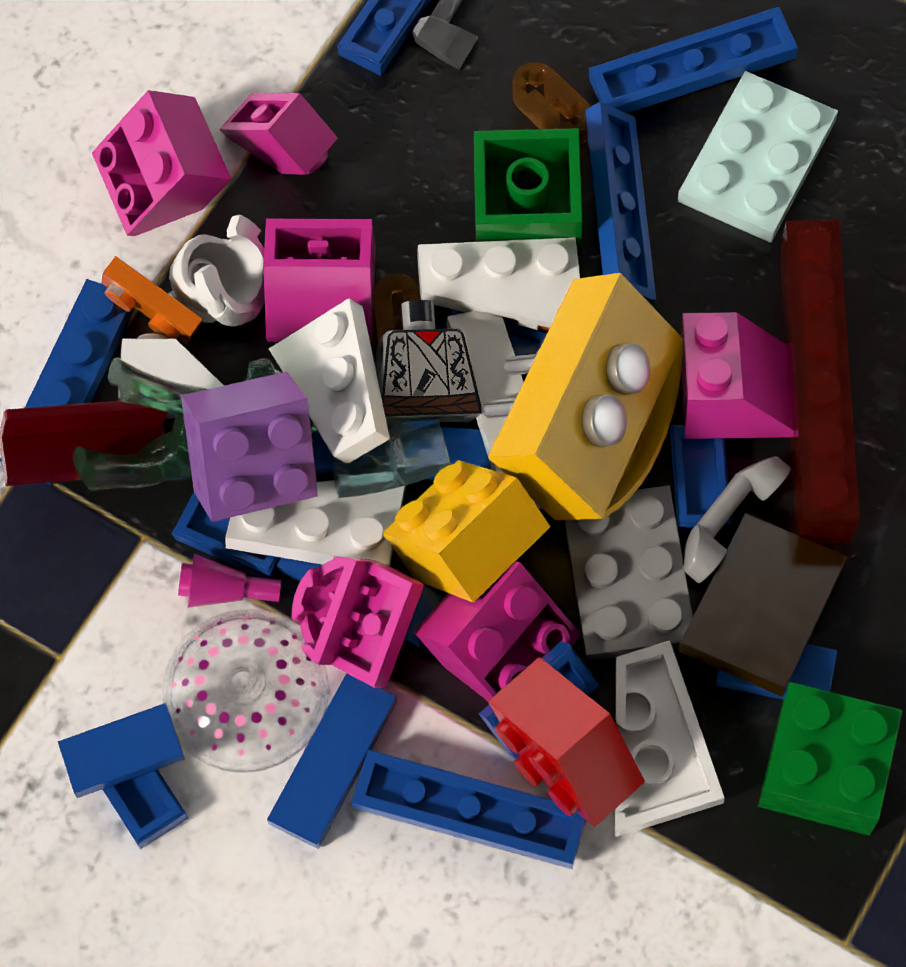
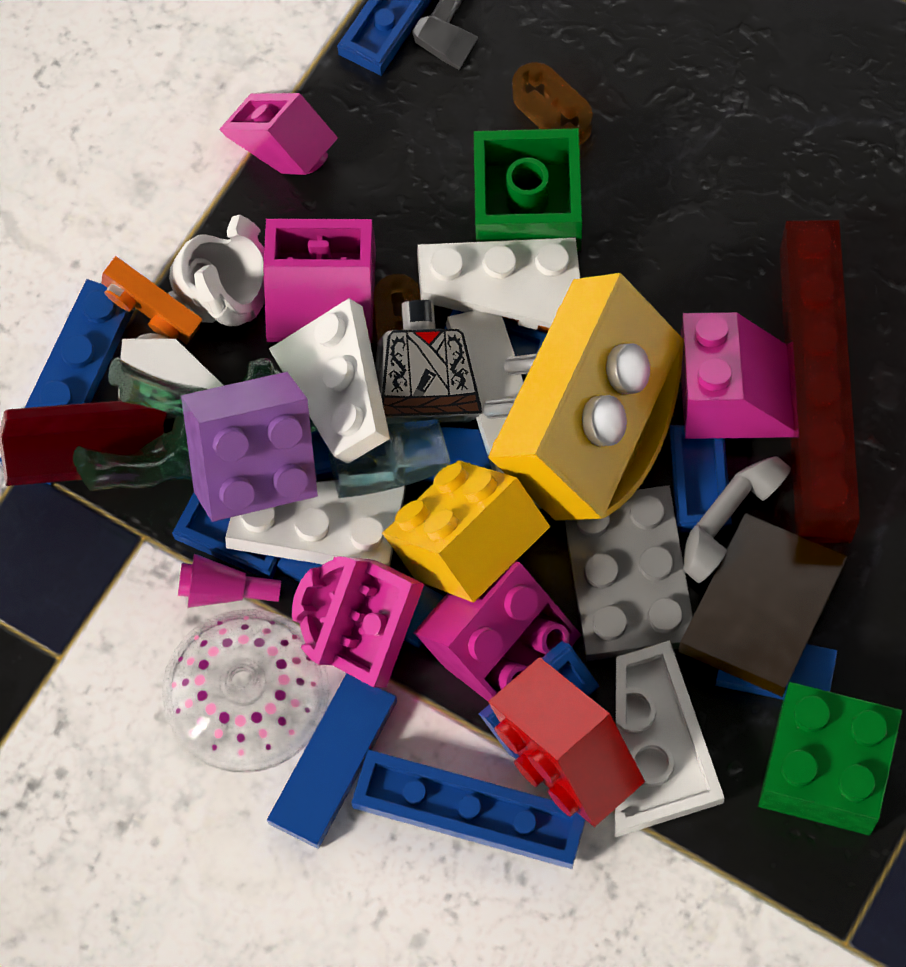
(121, 750): blue tile -> none
(146, 807): blue tile -> none
(160, 162): dark pink slope -> none
(620, 197): blue plate -> none
(694, 62): blue plate -> none
(757, 156): light aqua plate -> none

